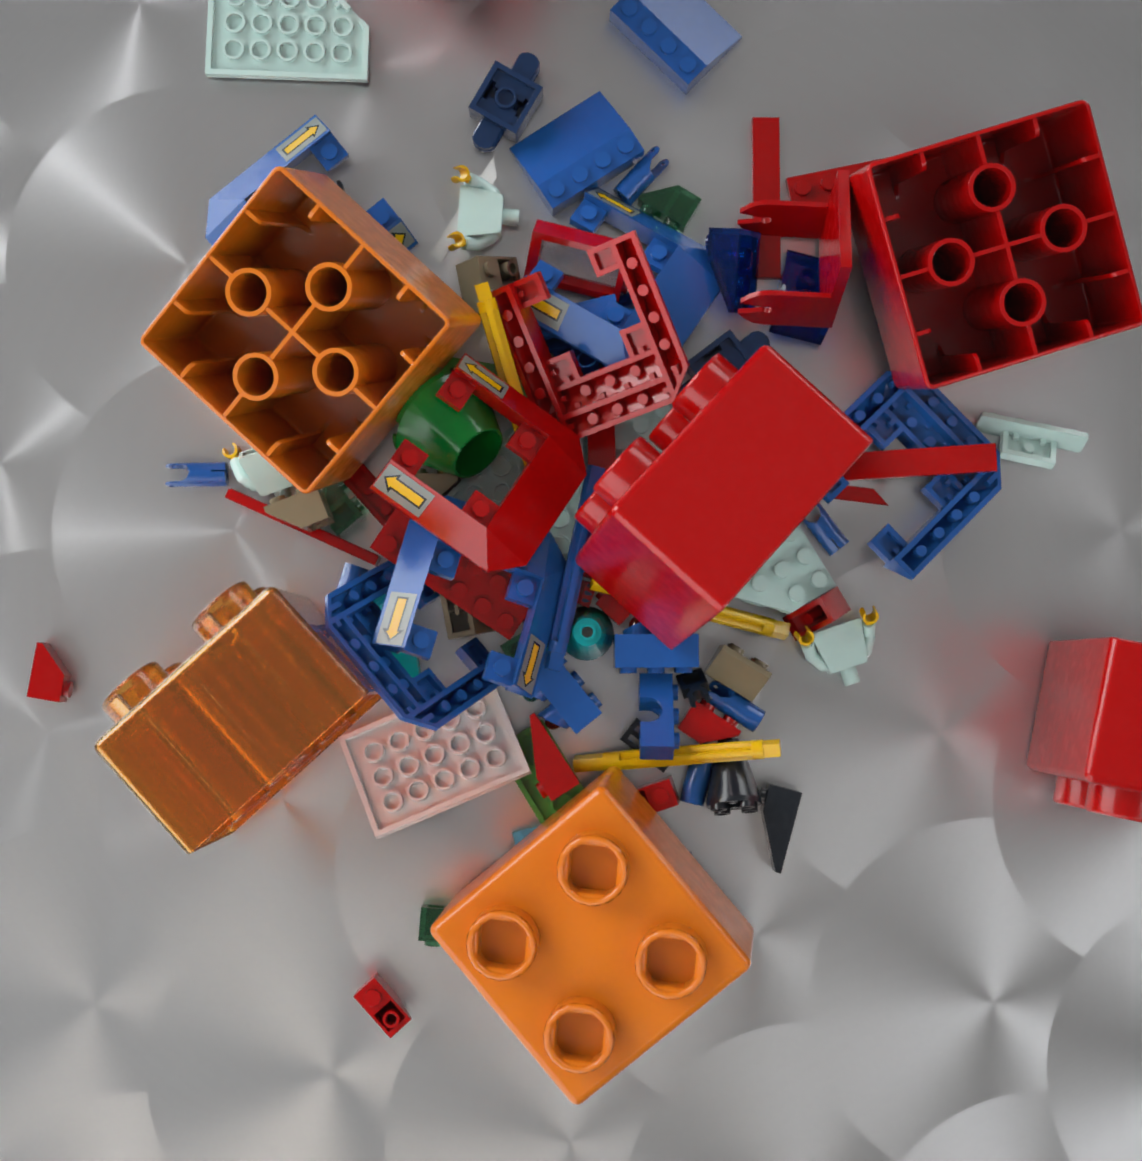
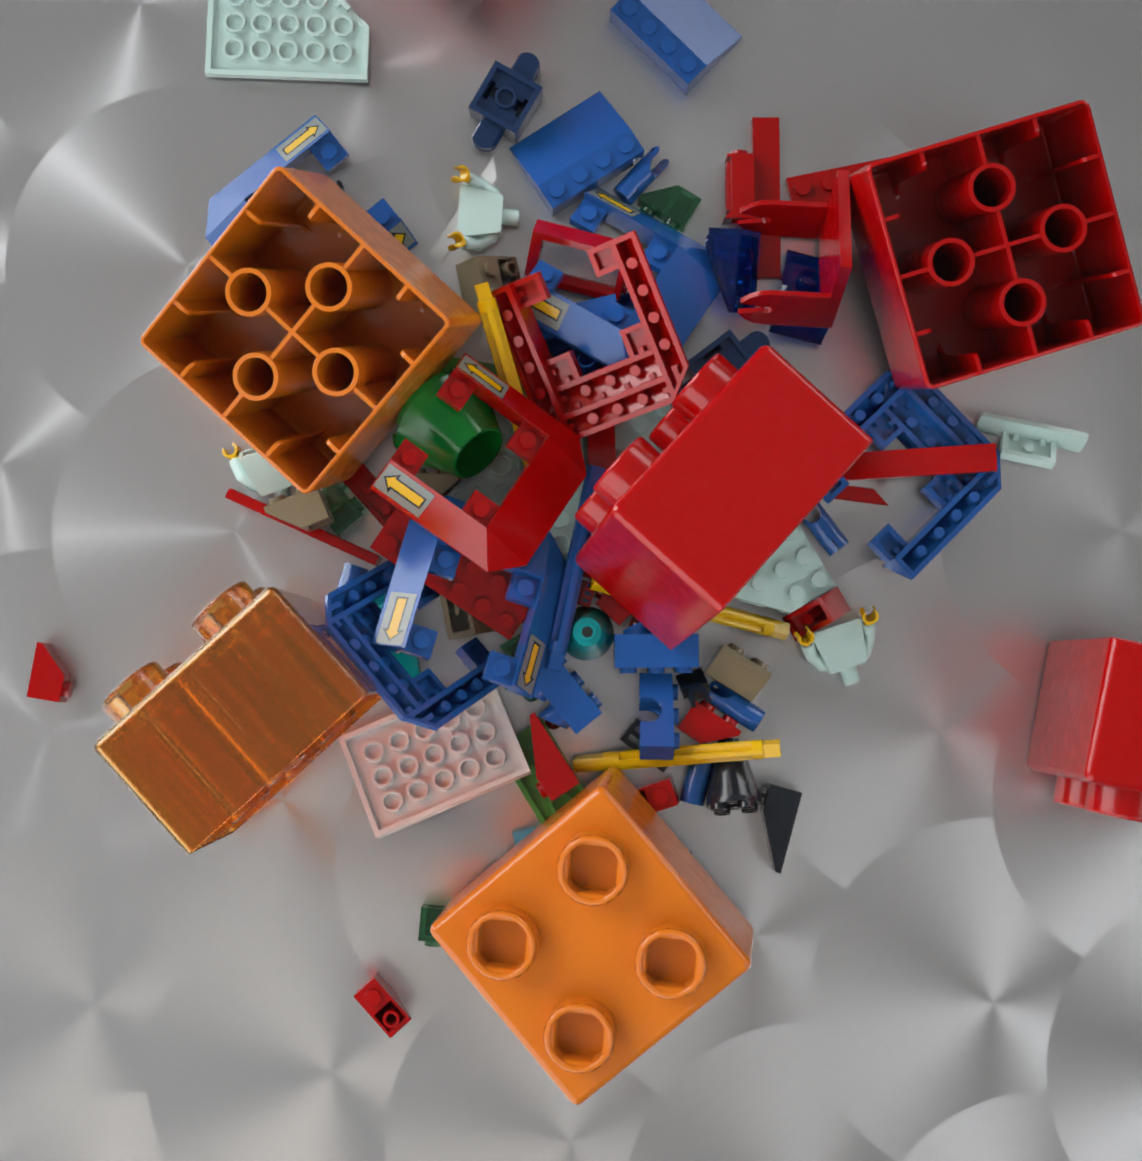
(202, 474): blue piece -> none
(738, 185): none -> red window

